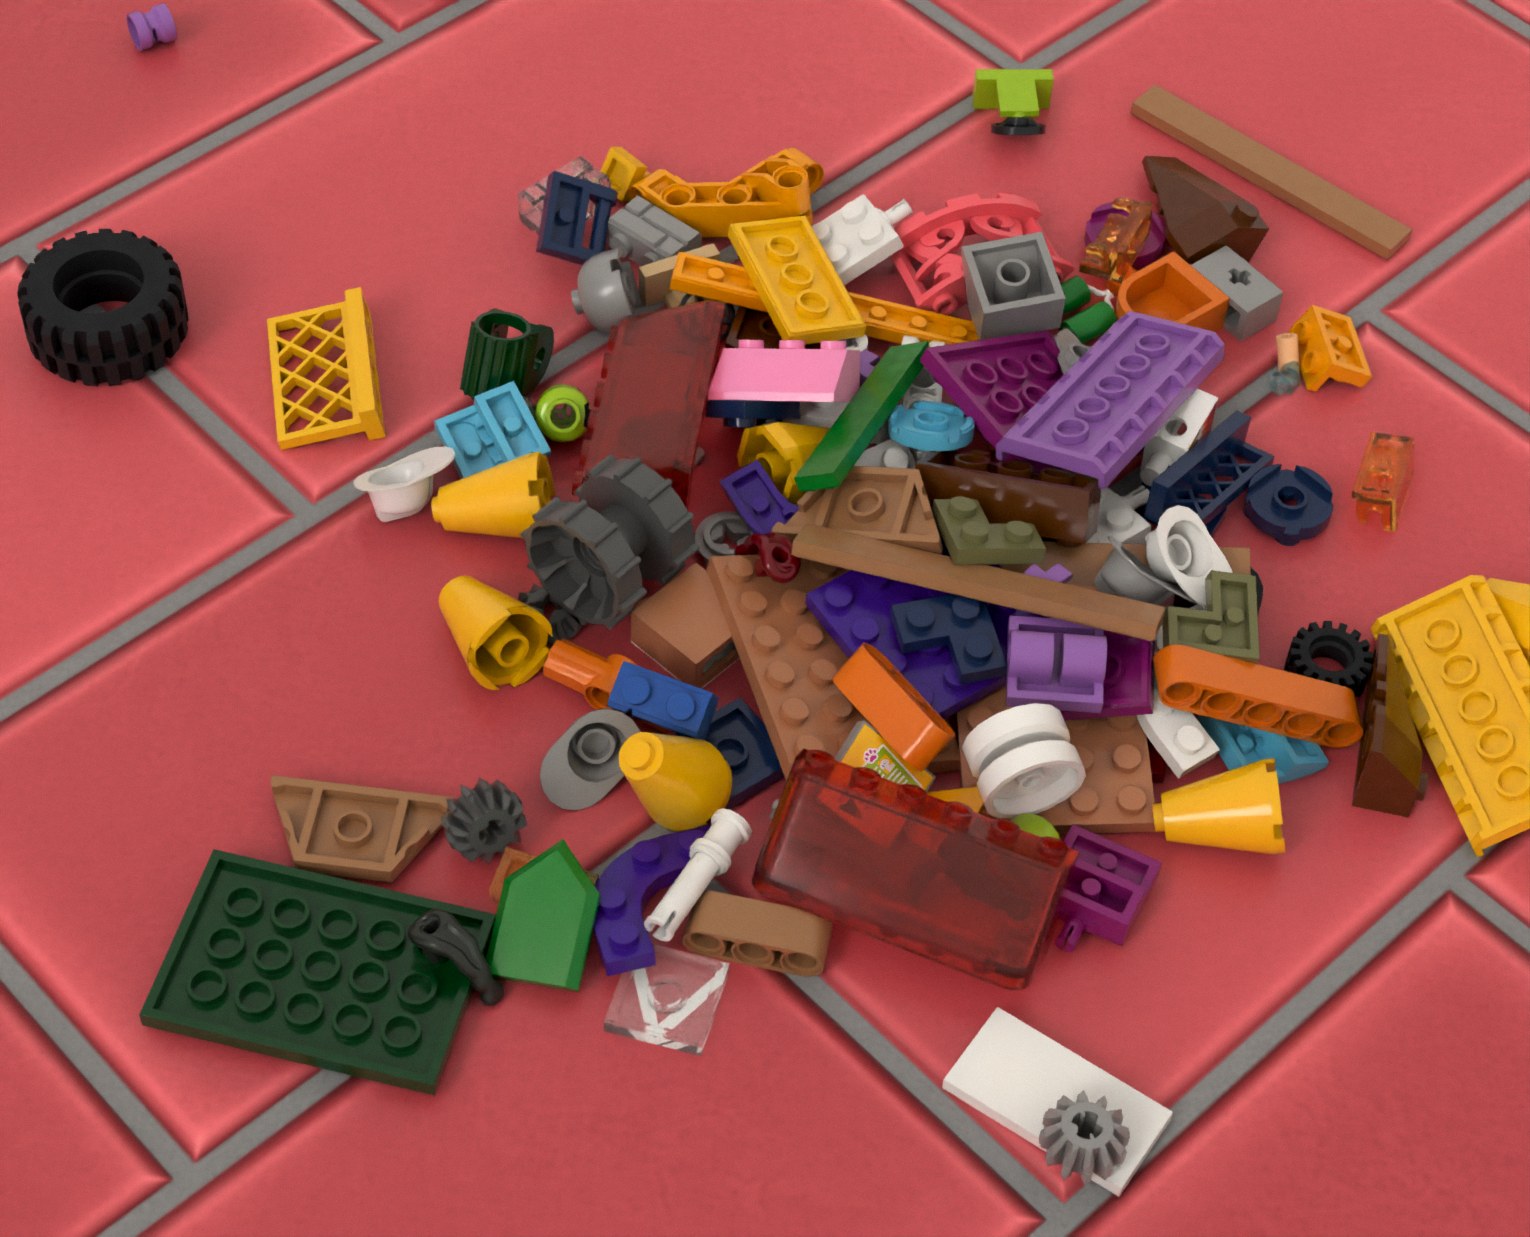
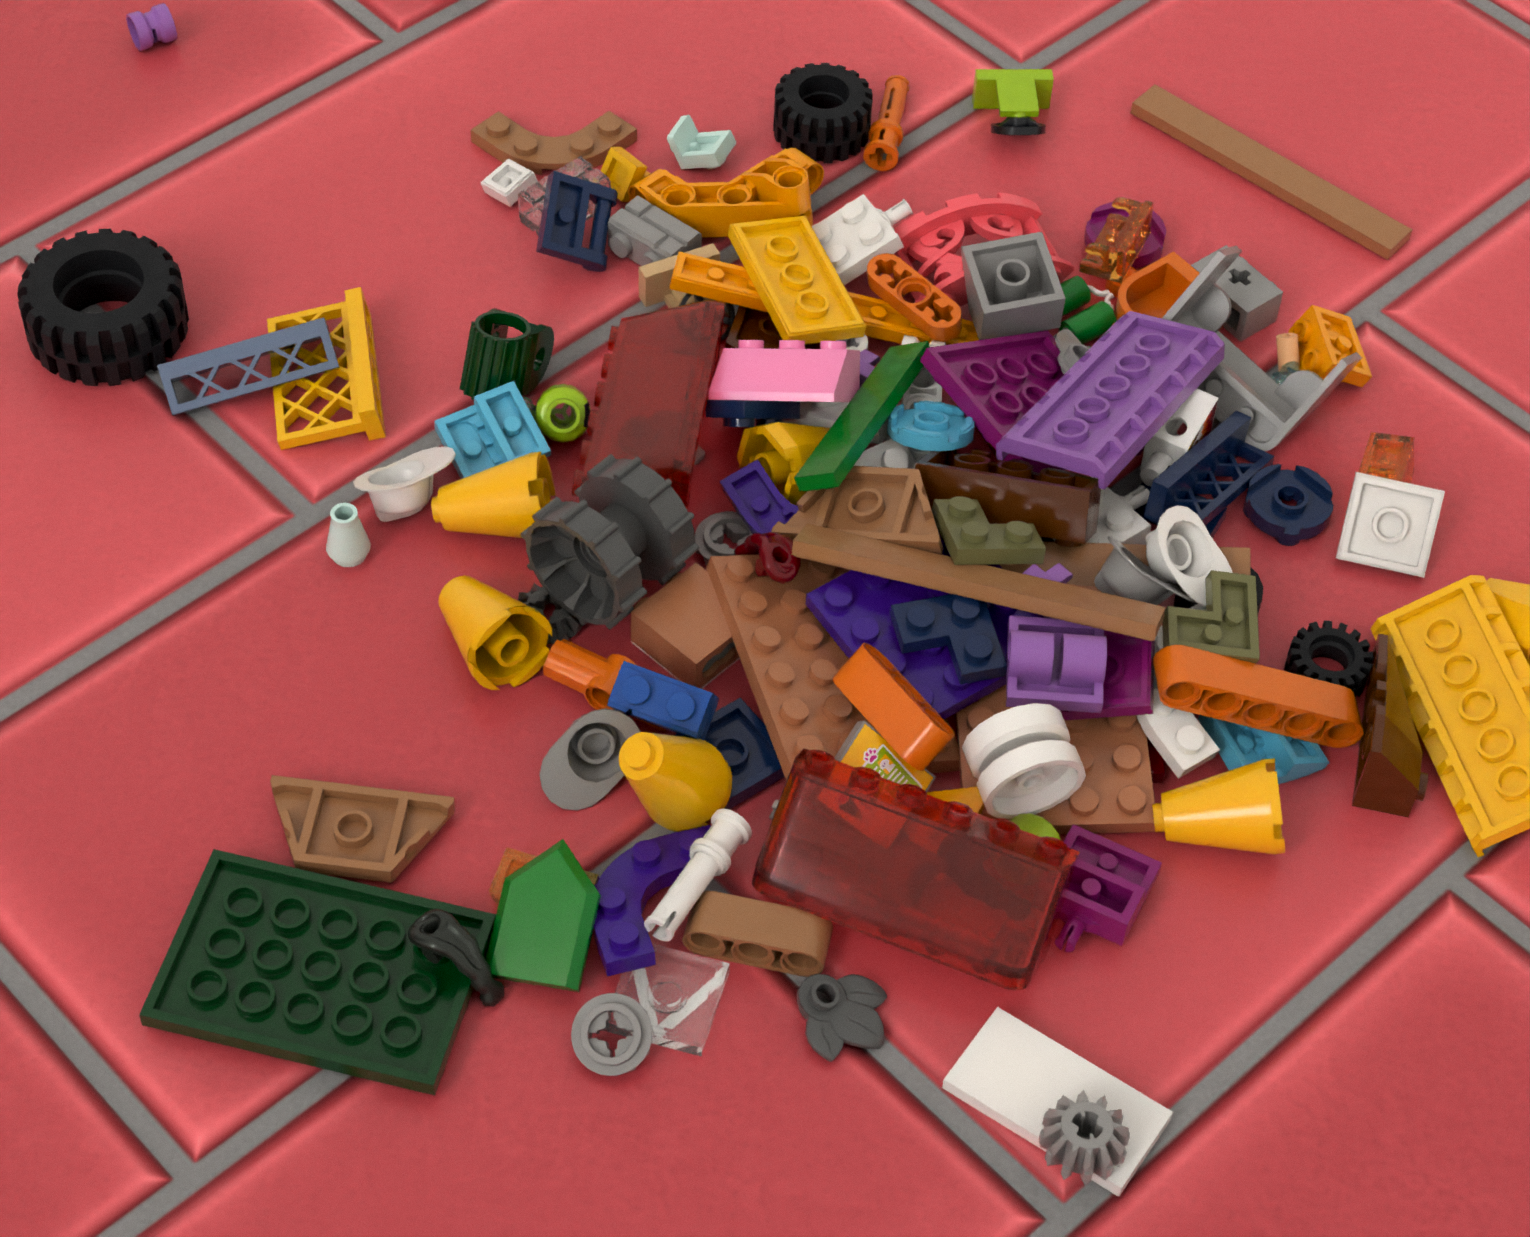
(243, 351): none -> sand blue fence
(346, 537): none -> light aqua cone
(483, 820): dark grey gear -> none
(507, 139): none -> medium nougat plate
(508, 182): none -> white tile
(595, 1017): none -> light grey gear
(606, 290): light grey cylinder -> none
(699, 149): none -> light aqua bracket
(823, 111): none -> black tyre
(846, 1018): none -> dark grey plate
(887, 132): none -> orange pin
(917, 313): none -> orange beam
(1202, 212): reddish brown wedge -> none
(1240, 382): none -> light grey windscreen
(1390, 524): none -> white tile

